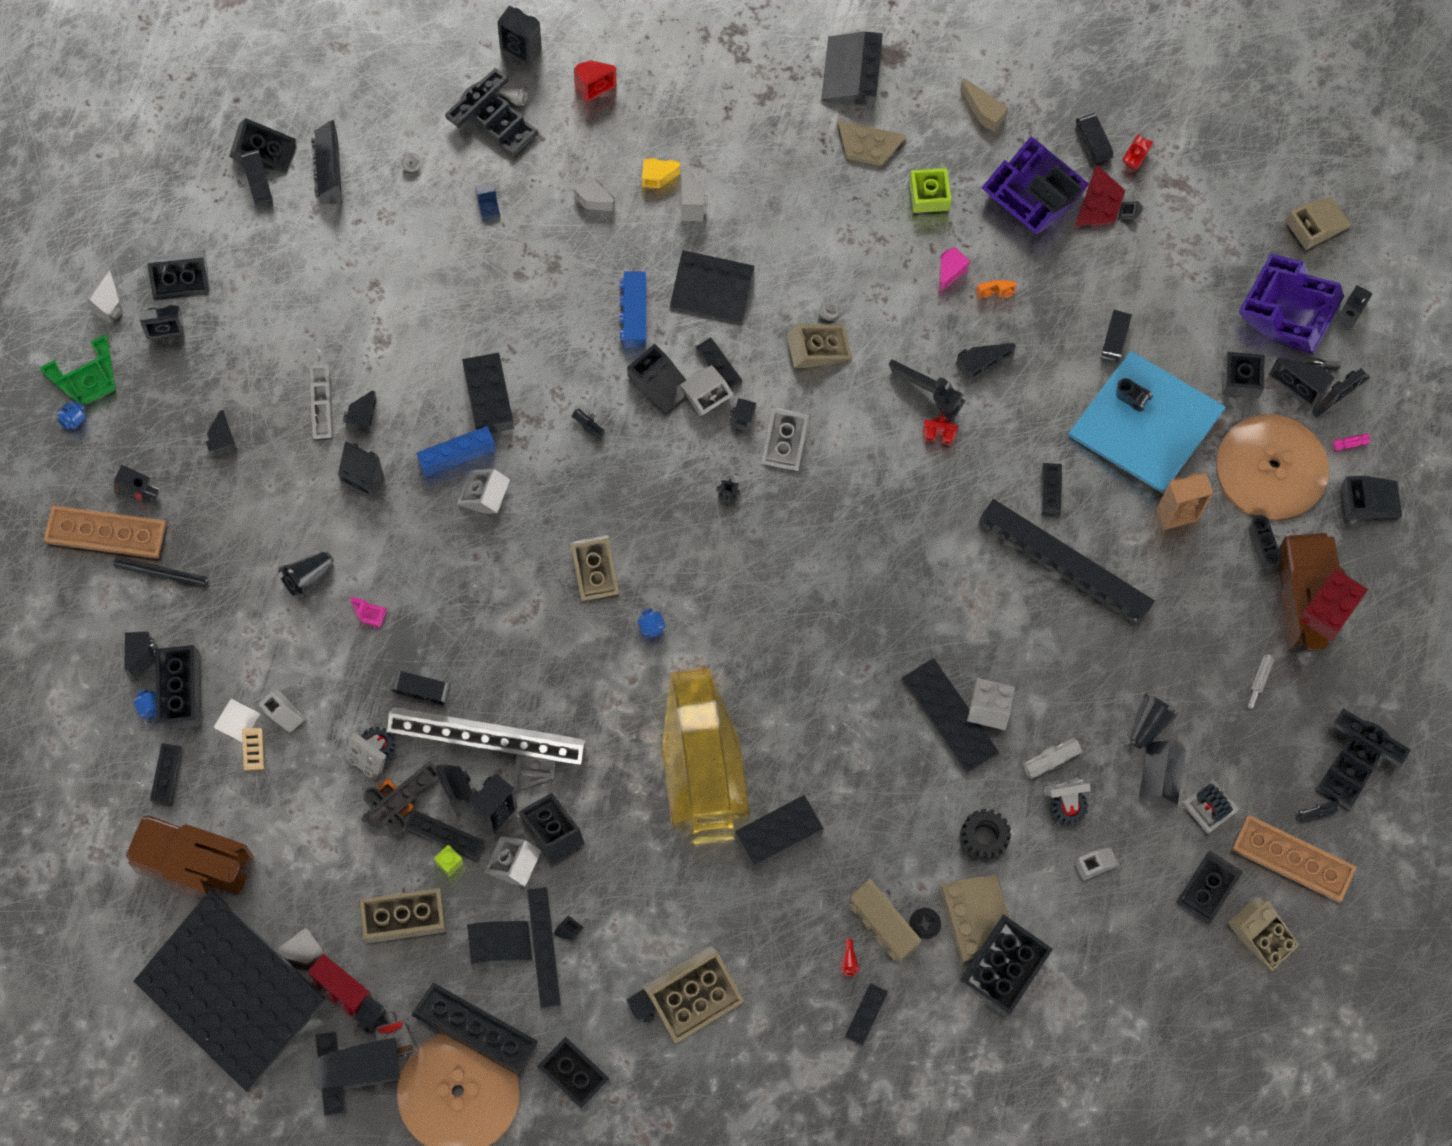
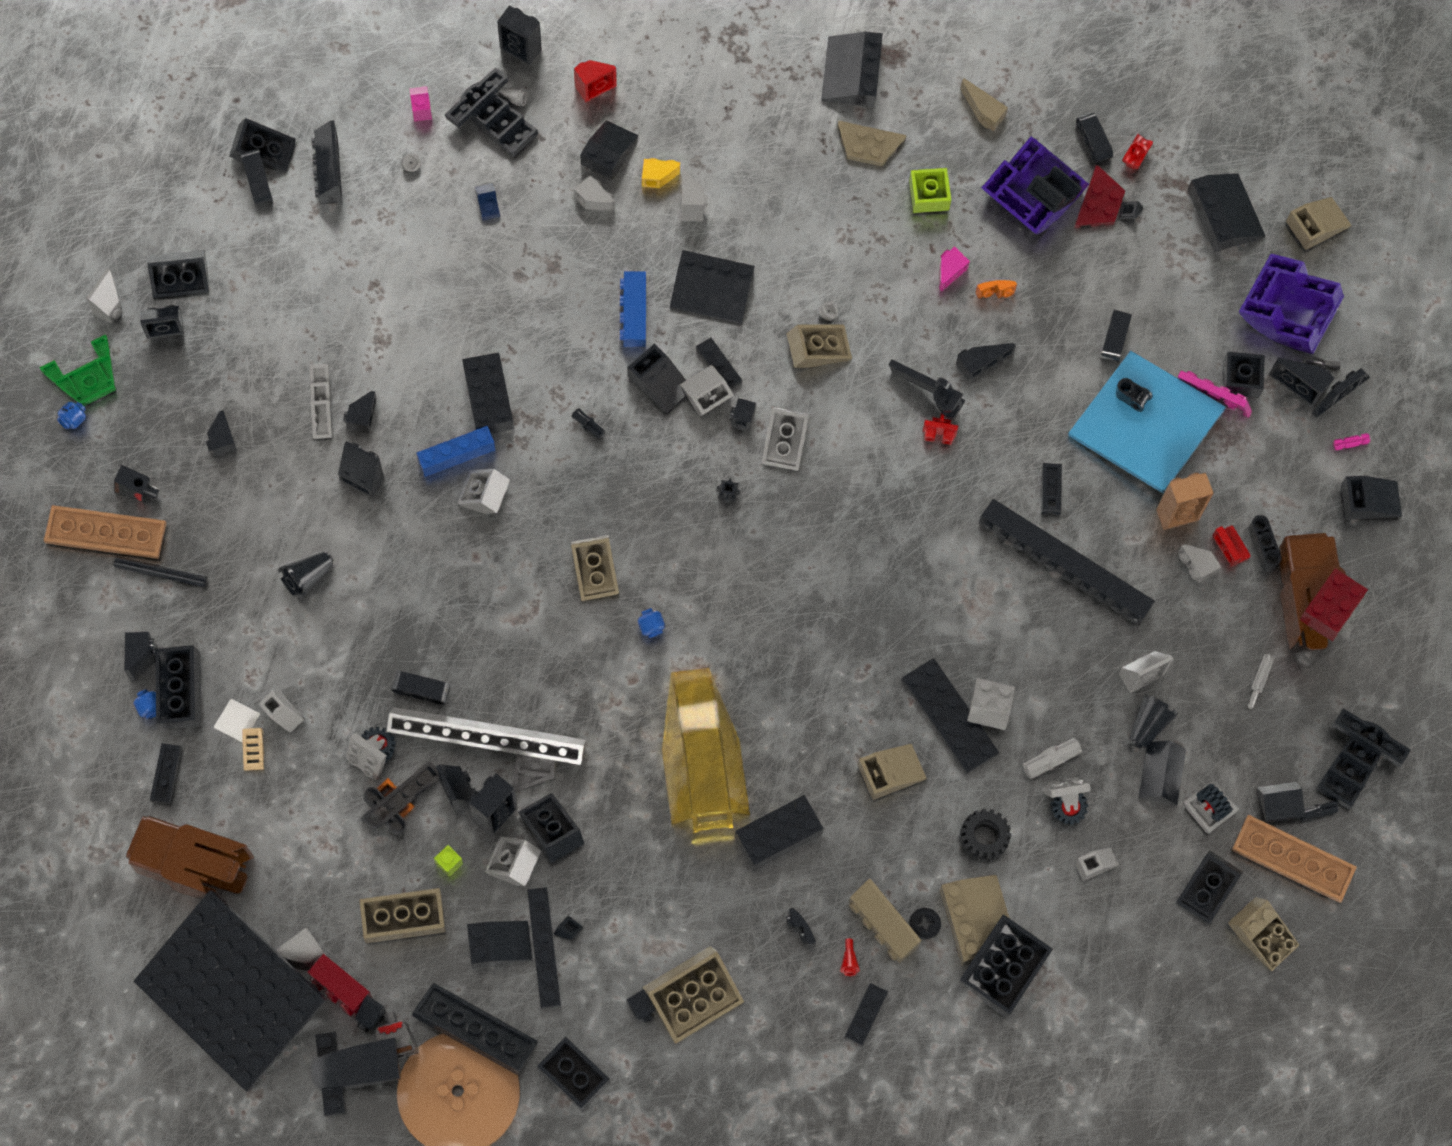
(369, 613): dark pink slope -> none
(420, 103): none -> dark pink slope
(445, 834): black plate -> none
(607, 149): none -> black slope
(798, 923): none -> black slope
(891, 770): none -> dark tan slope
(1144, 670): none -> light grey slope
(1200, 562): none -> light grey slope
(1216, 393): none -> dark pink wing
(1225, 210): none -> black slope
(1231, 545): none -> red panel
(1266, 490): medium nougat dish -> none
(1281, 802): none -> black slope
(1355, 303): black torso -> none

